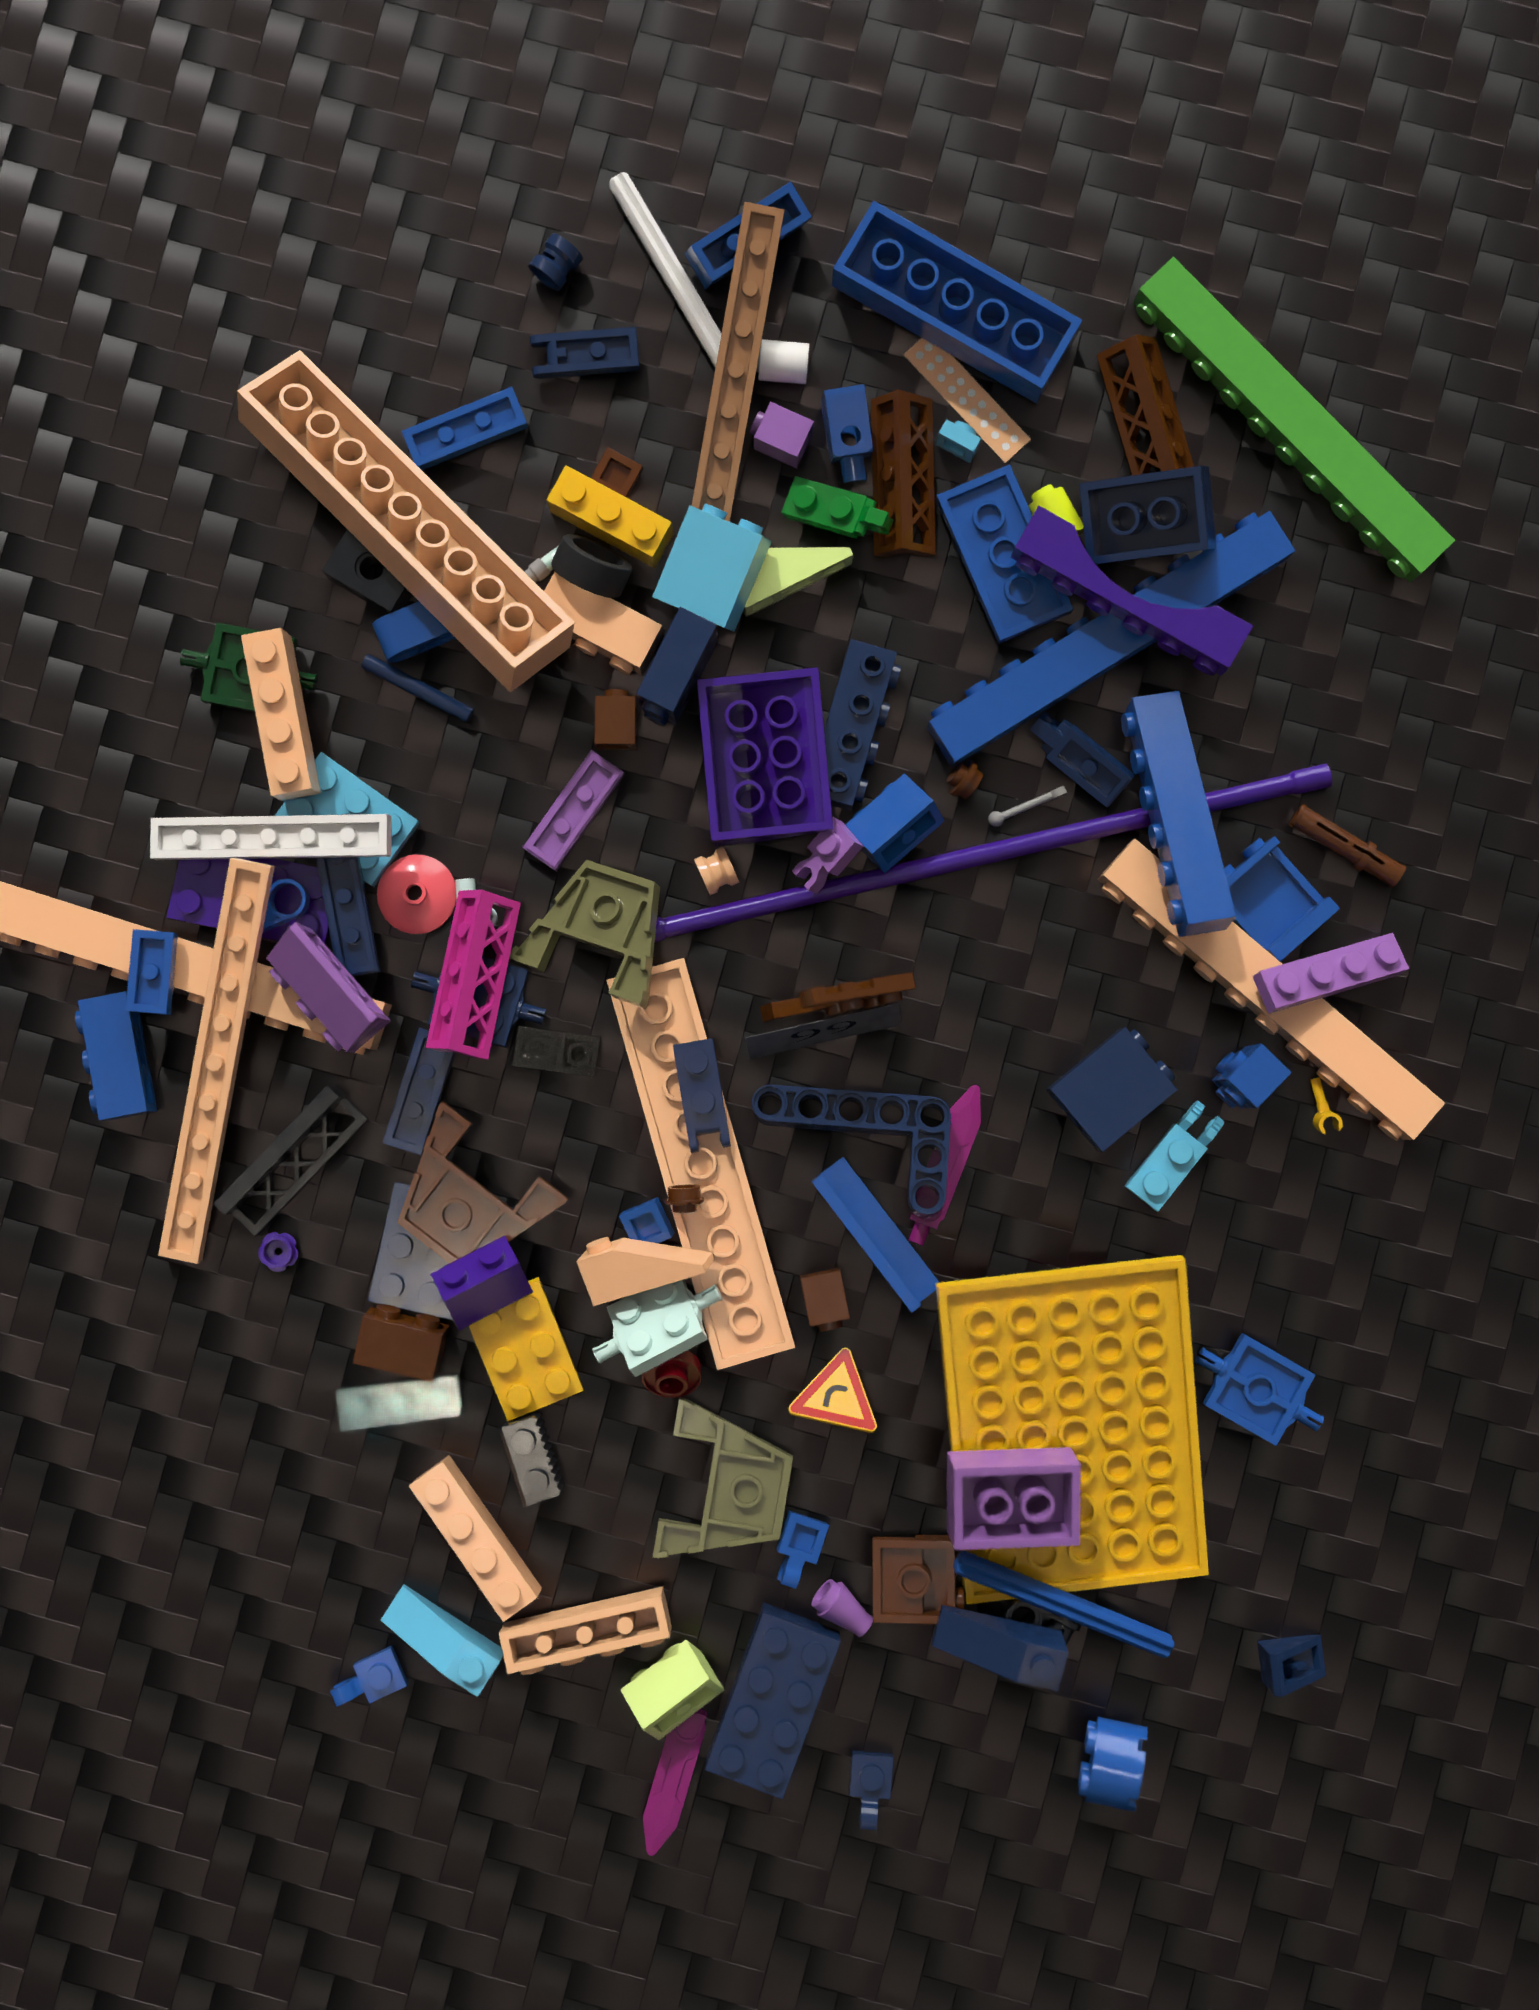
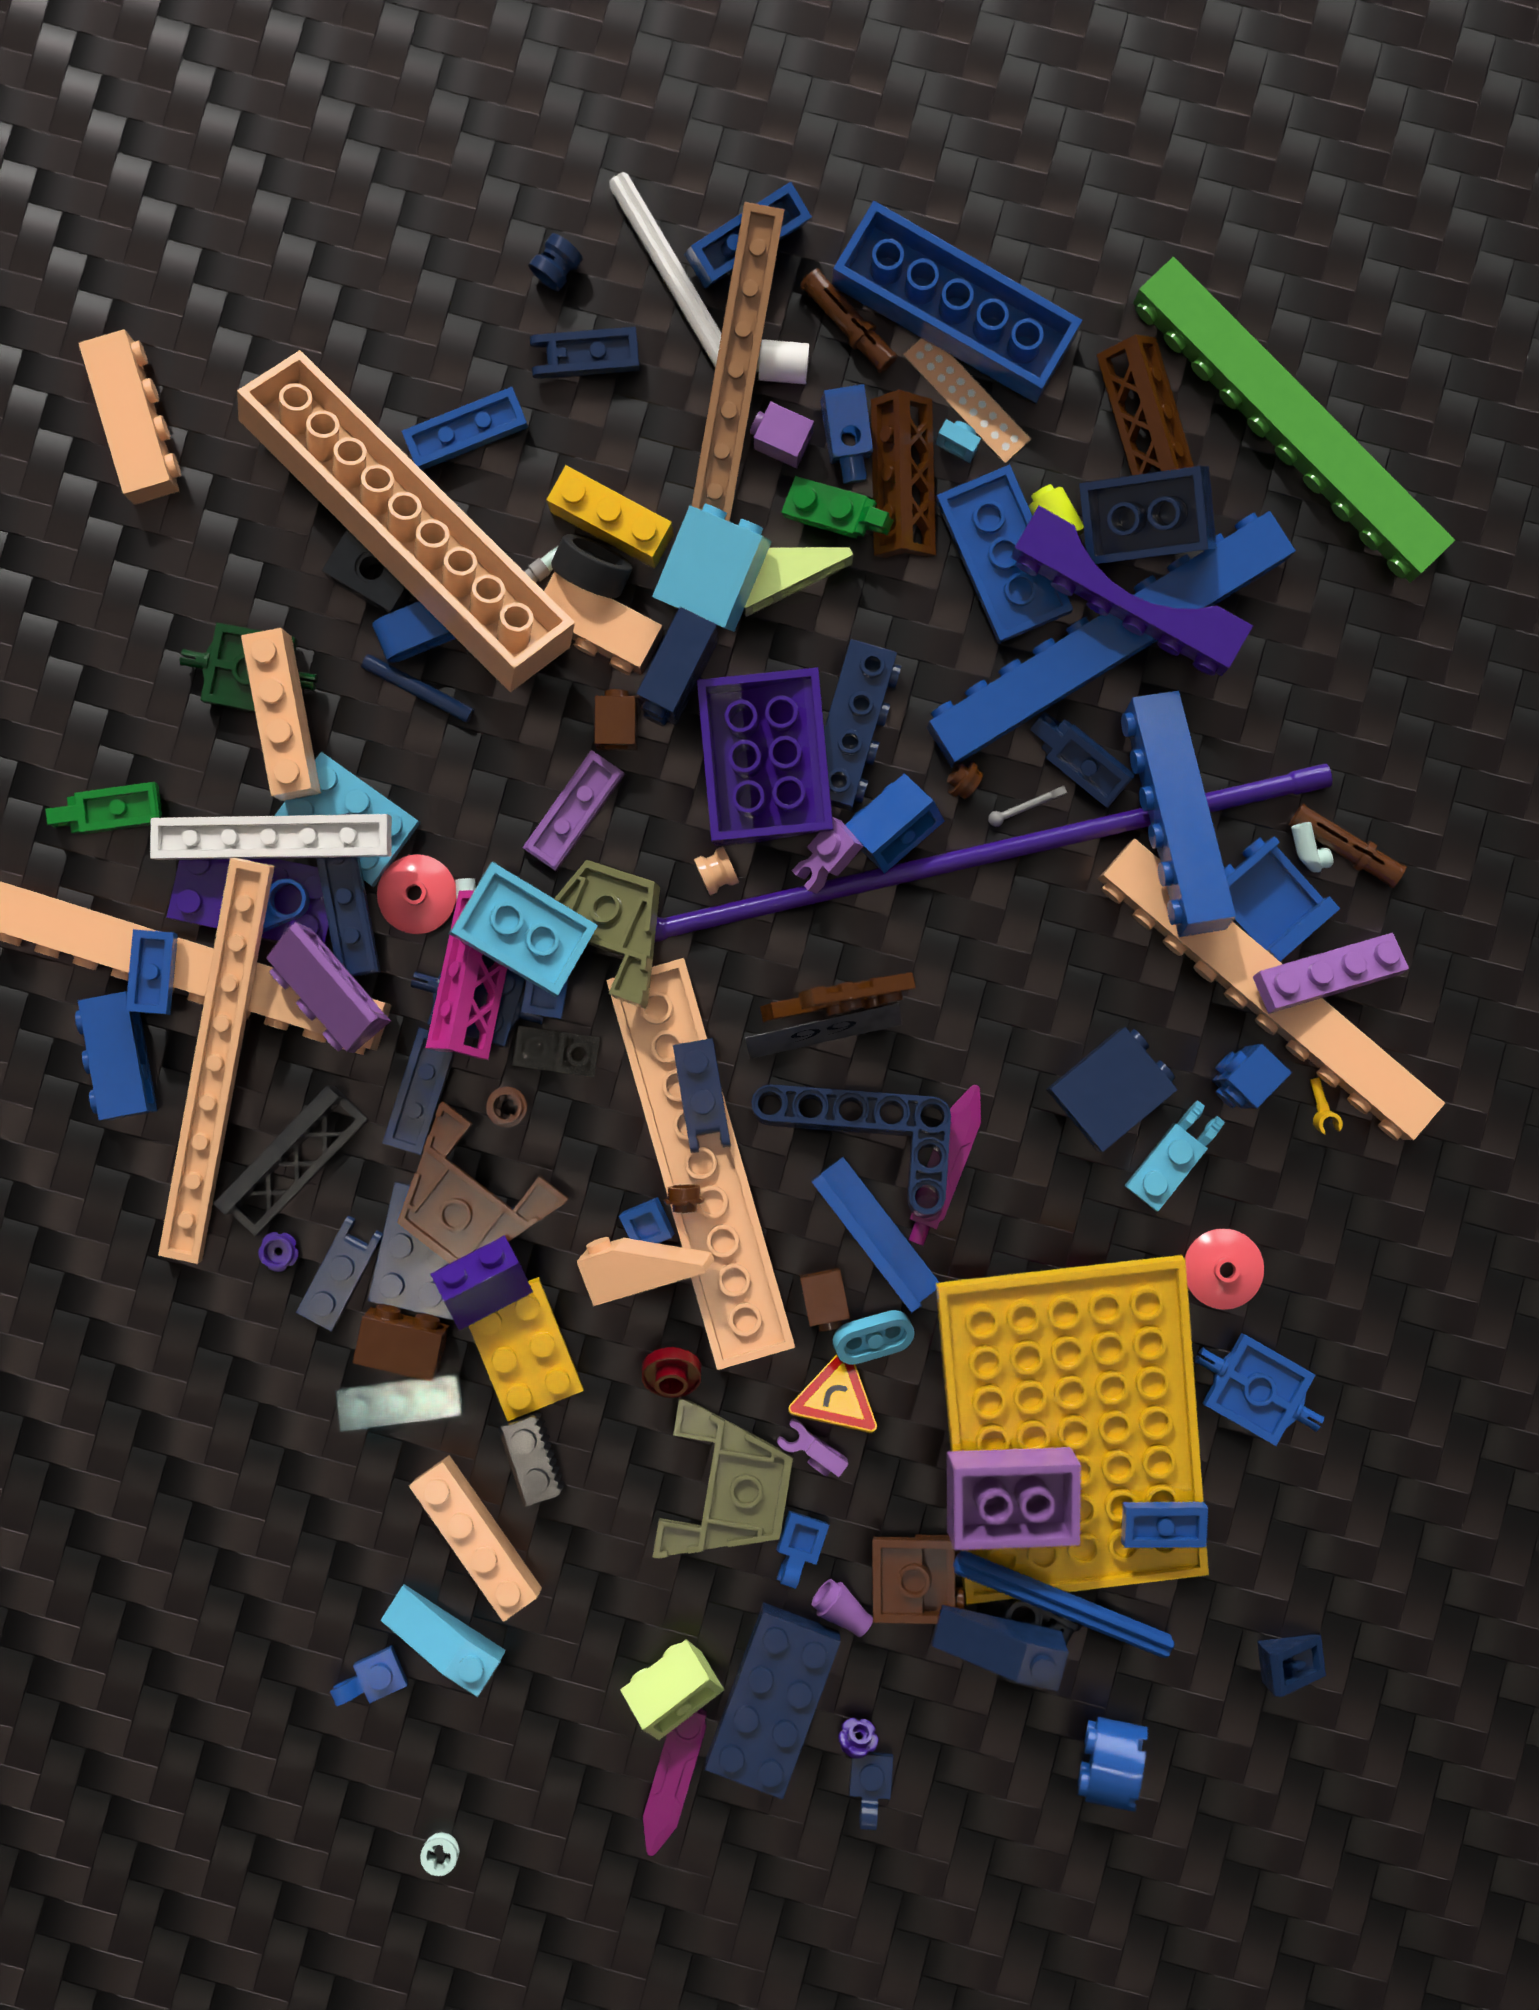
(108, 809): none -> green hinge
(129, 416): none -> light nougat brick
(338, 1276): none -> dark blue hinge
(429, 1861): none -> light aqua bush
(496, 1103): none -> reddish brown cone
(523, 929): none -> medium azure plate
(541, 1003): none -> blue tile
(585, 1630): light nougat brick -> none
(617, 472): reddish brown plate -> none
(656, 1325): light aqua plate -> none
(822, 1455): none -> medium lavender plate
(840, 311): none -> reddish brown pin
(851, 1745): none -> dark purple plate
(872, 1337): none -> medium azure plate
(1164, 1524): none -> blue plate
(1204, 1263): none -> coral dish
(1306, 848): none -> light aqua arm

